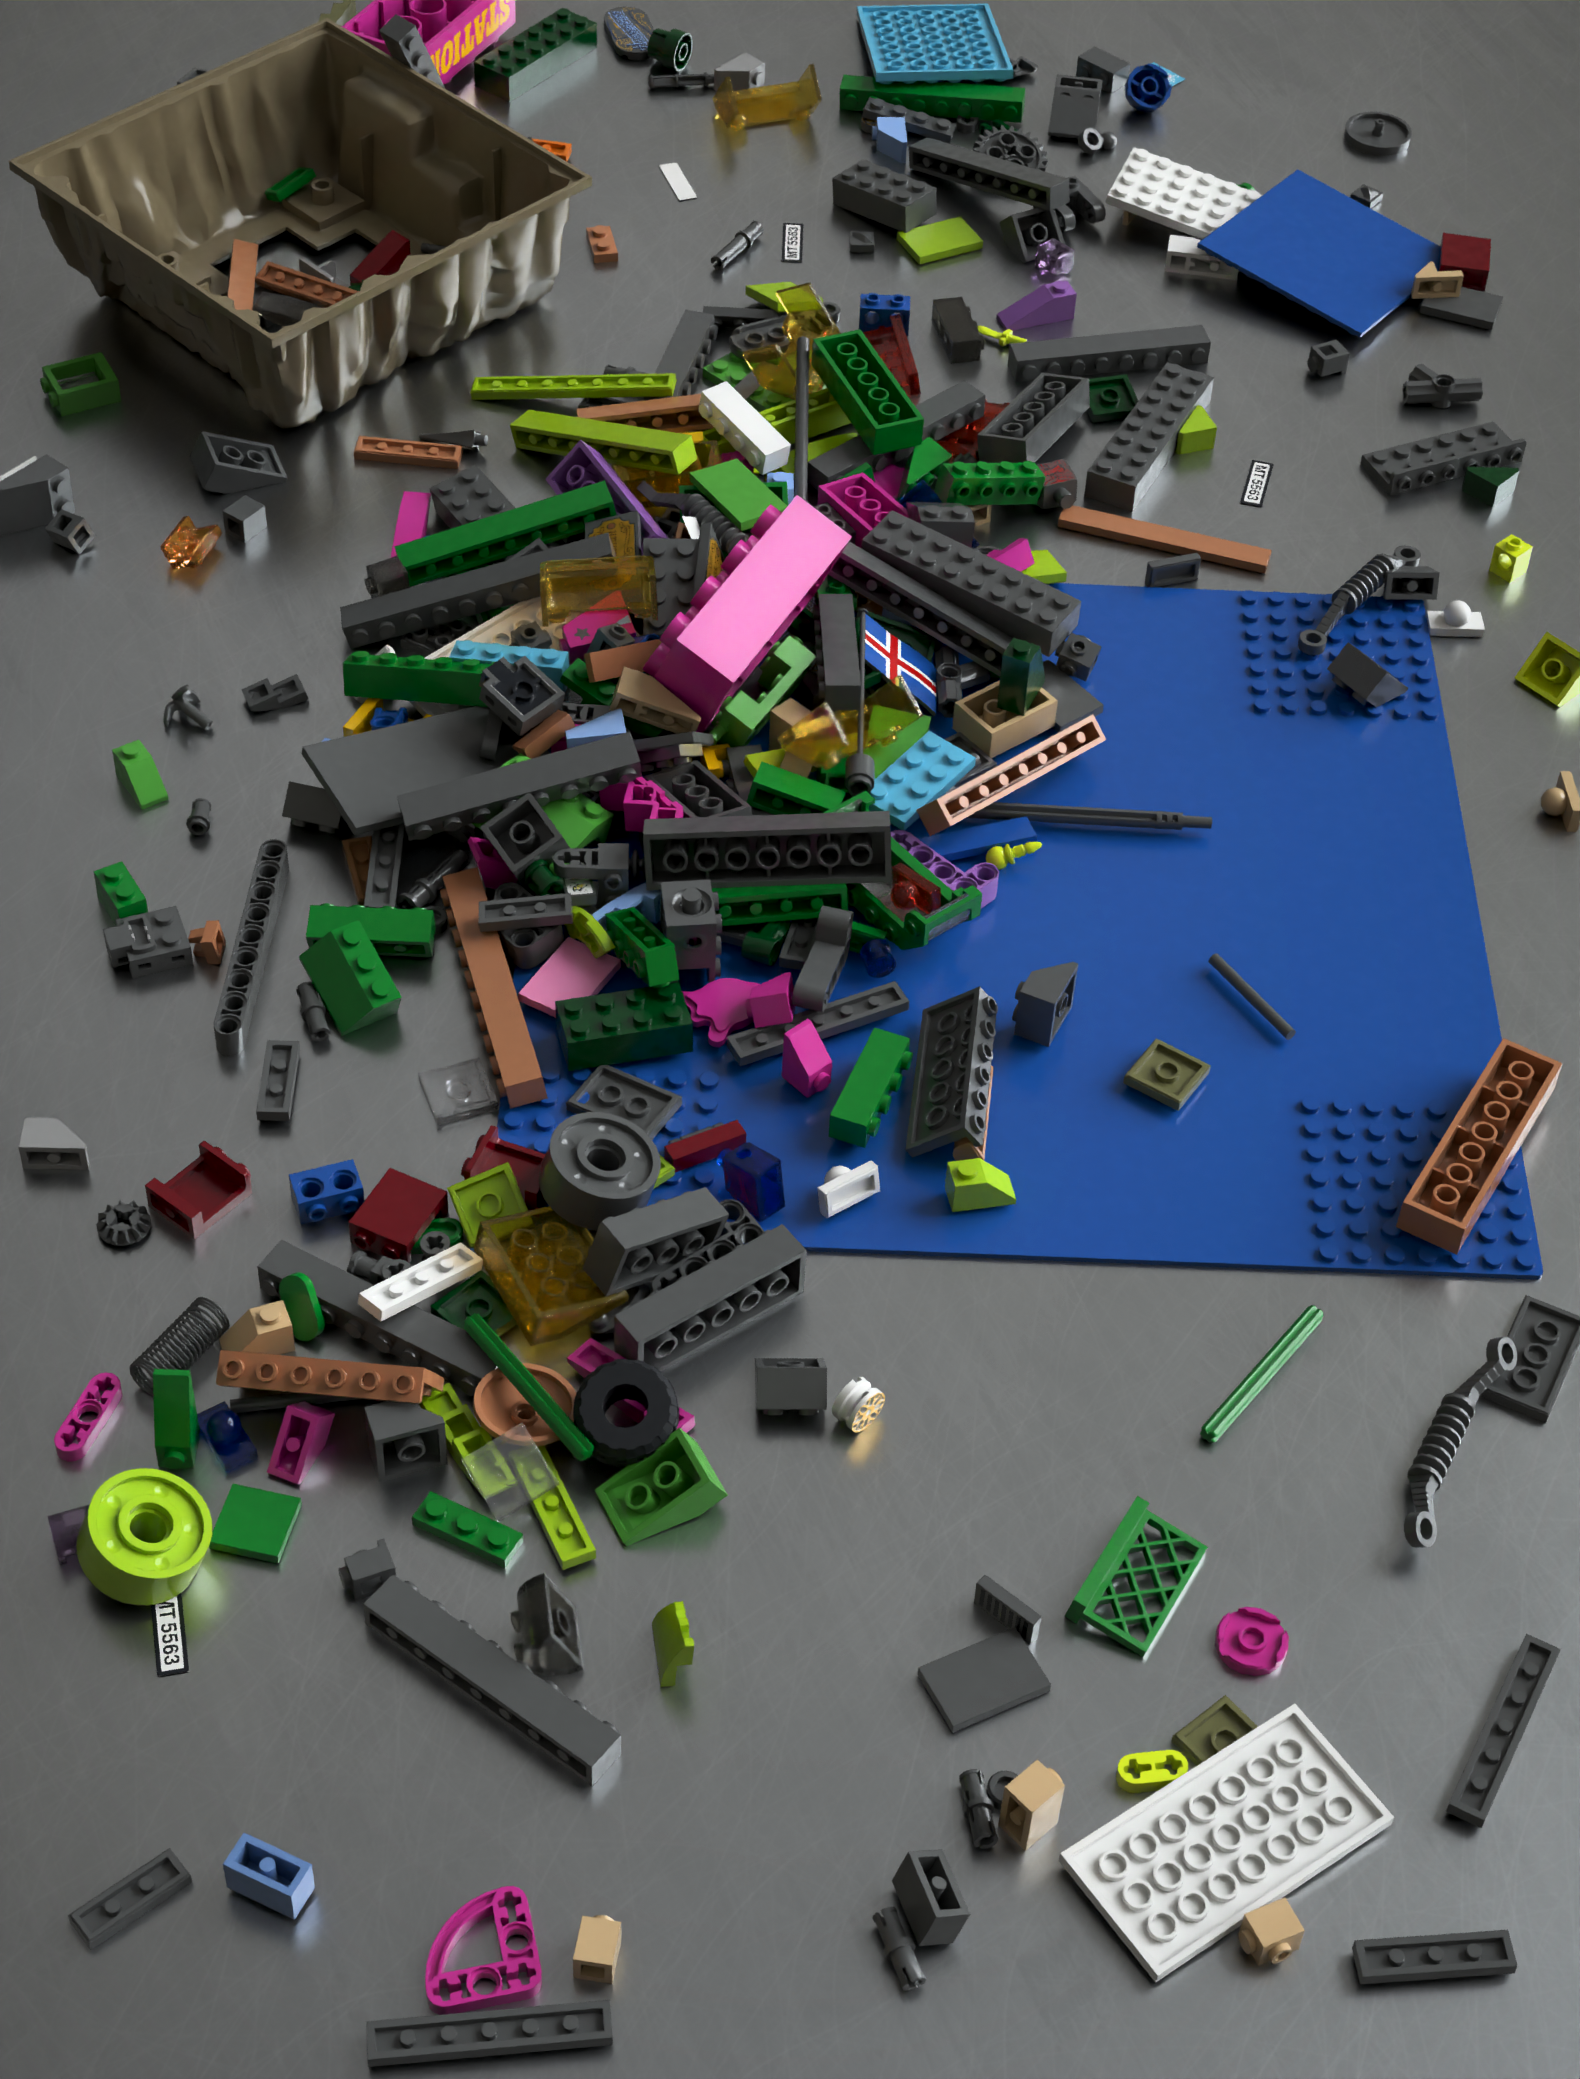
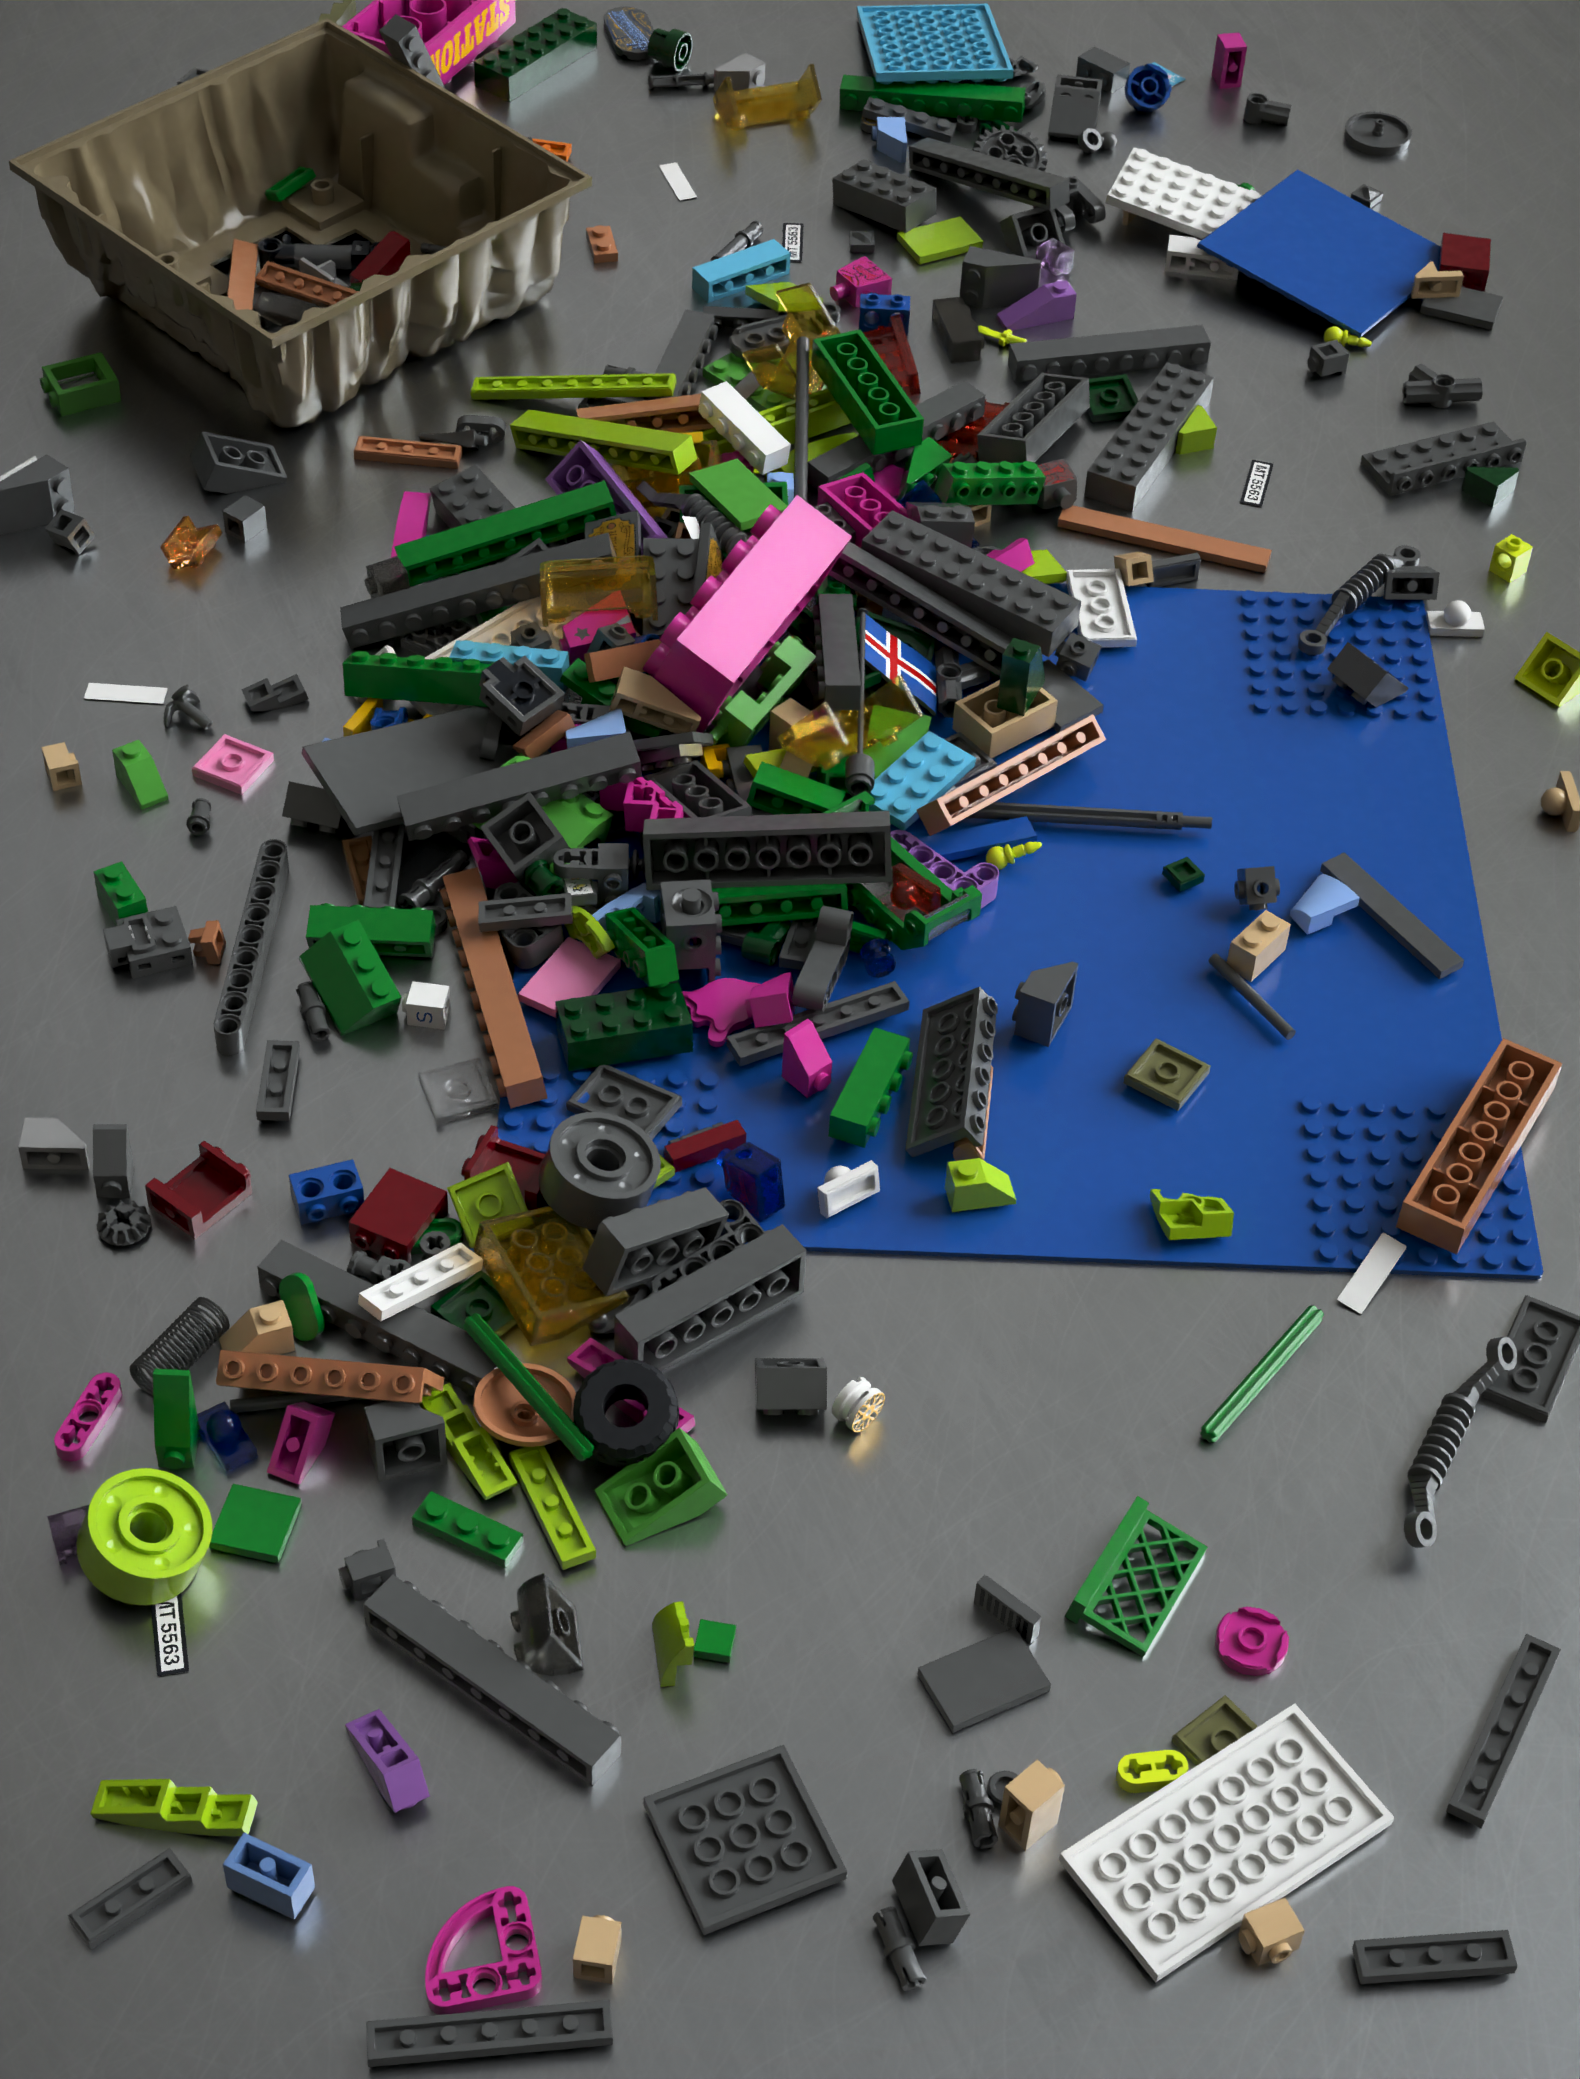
(61, 766): none -> tan brick
(112, 1161): none -> dark grey slope
(125, 693): none -> white sticker
(168, 1808): none -> lime slope
(233, 764): none -> bright pink tile
(288, 255): none -> piece
(388, 1760): none -> medium lavender slope
(427, 1005): none -> white brick
(484, 425): none -> dark grey beam
(510, 1472): clear tile -> none
(714, 1641): none -> green tile
(742, 268): none -> medium azure brick
(744, 1839): none -> dark grey plate
(860, 278): none -> dark pink torso
(997, 278): none -> dark grey slope
(1034, 94): none -> dark grey arm
(1104, 607): none -> white tile
(1135, 568): none -> tan brick
(1183, 874): none -> dark green tile
(1192, 1216): none -> lime slope
(1229, 60): none -> dark pink brick
(1257, 887): none -> dark grey brick
(1258, 945): none -> tan brick
(1261, 109): none -> dark grey piece
(1322, 902): none -> light blue slope
(1342, 337): none -> neon yellow bar
(1372, 1273): none -> white sticker
(1394, 917): none -> dark grey tile

